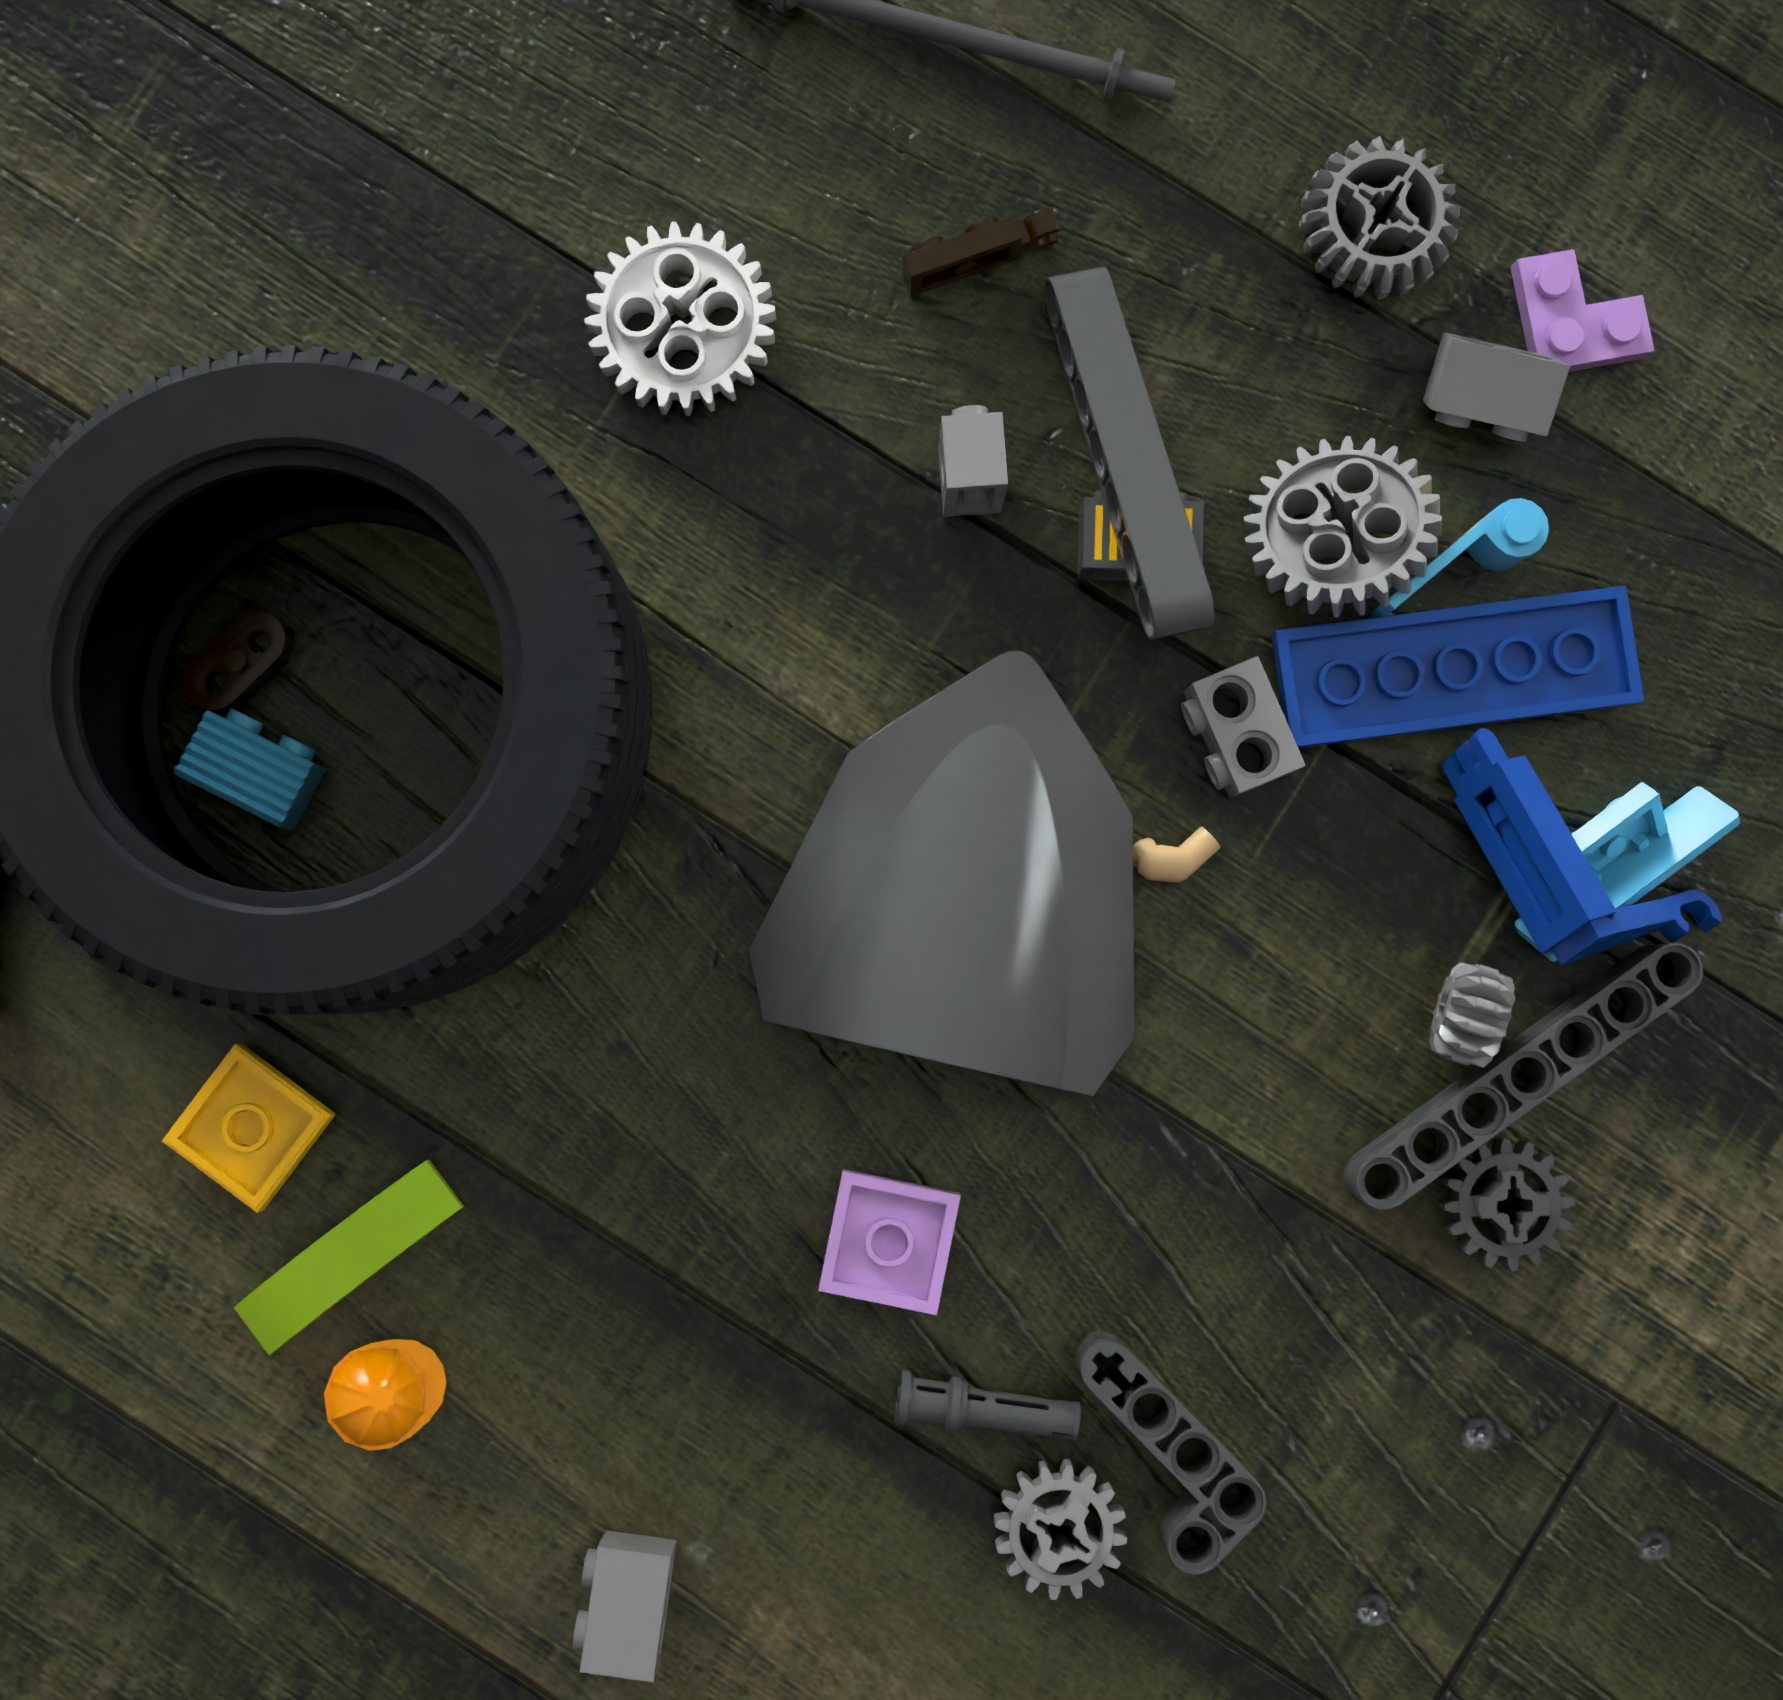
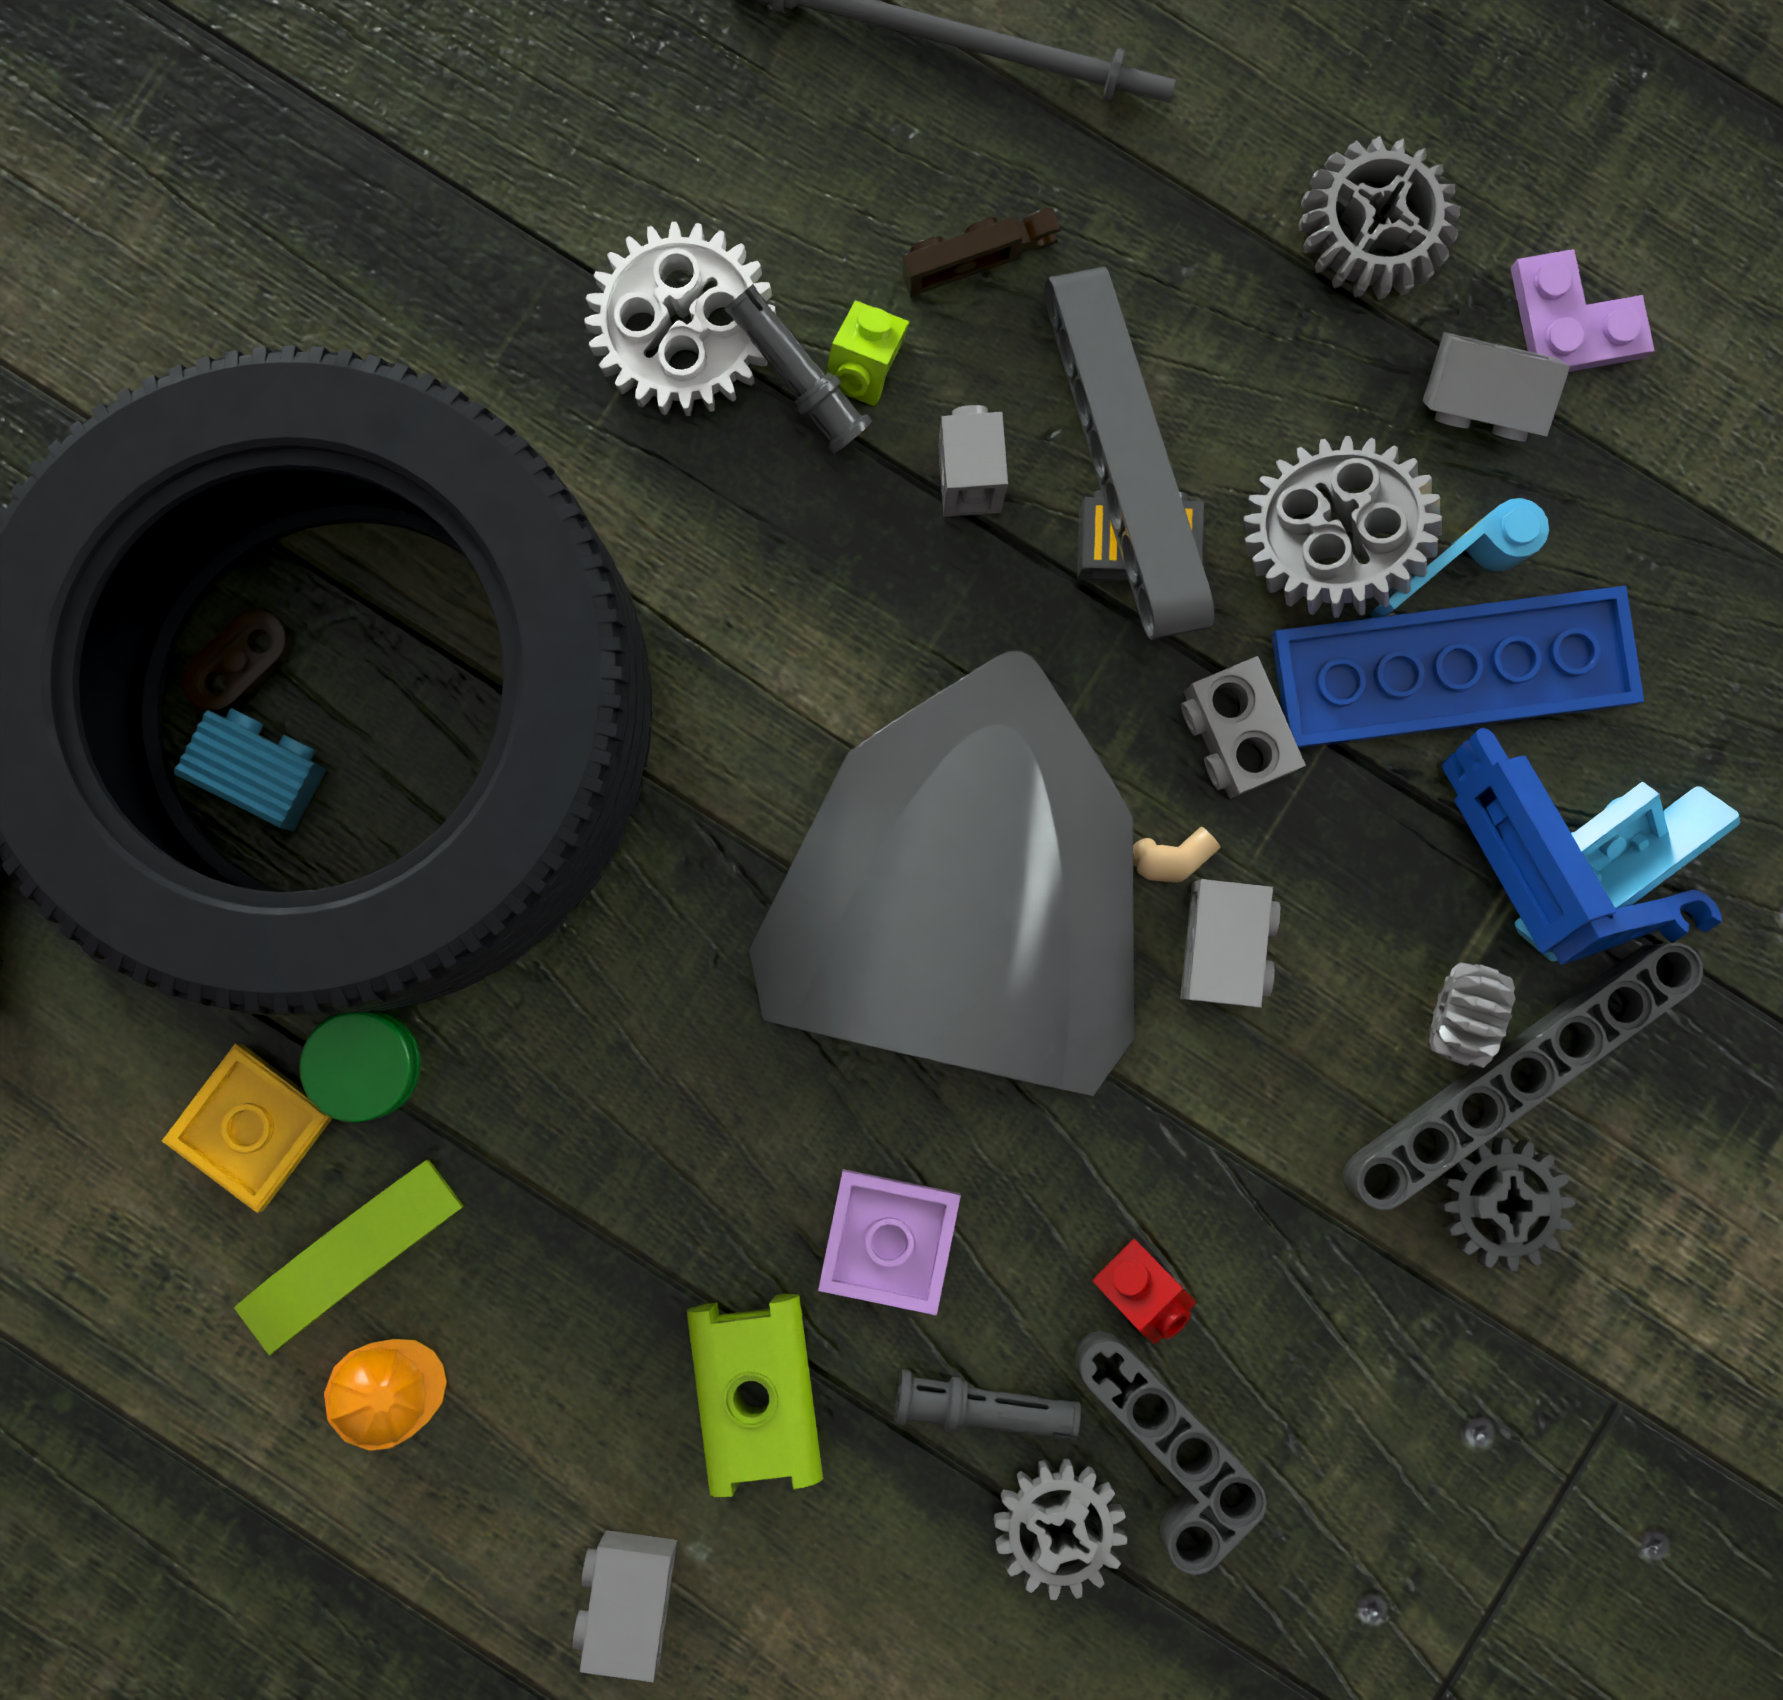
(360, 1066): none -> green head
(747, 1440): none -> lime piece
(815, 391): none -> dark grey pin
(865, 351): none -> lime bracket
(1145, 1293): none -> red bracket
(1229, 943): none -> light grey brick

